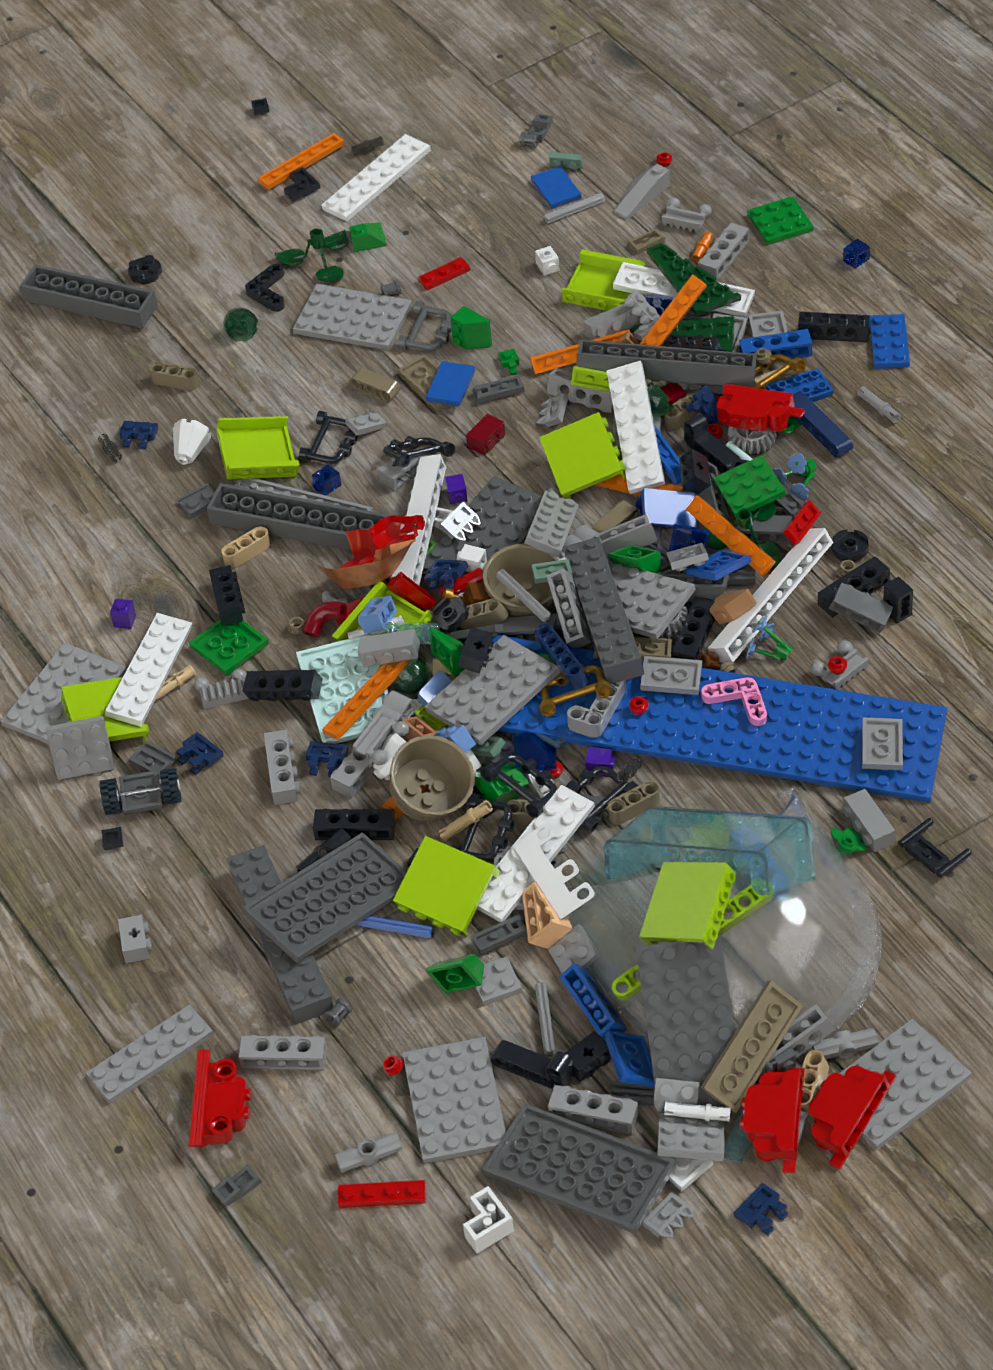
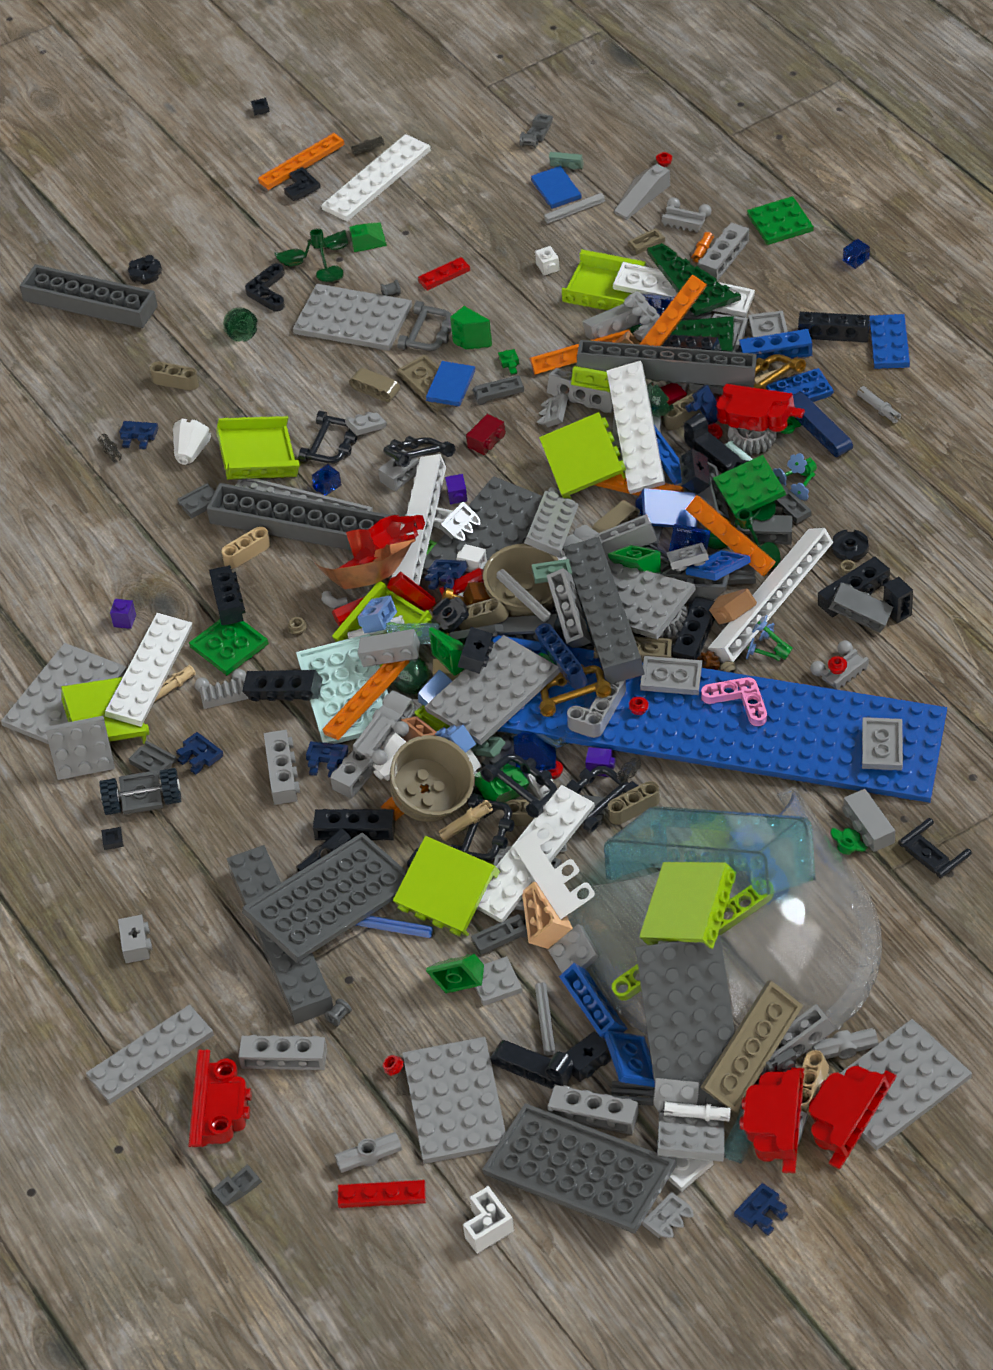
(321, 614): dark red cylinder -> none
(763, 356): dark tan plate -> none
(801, 522): red plate -> none

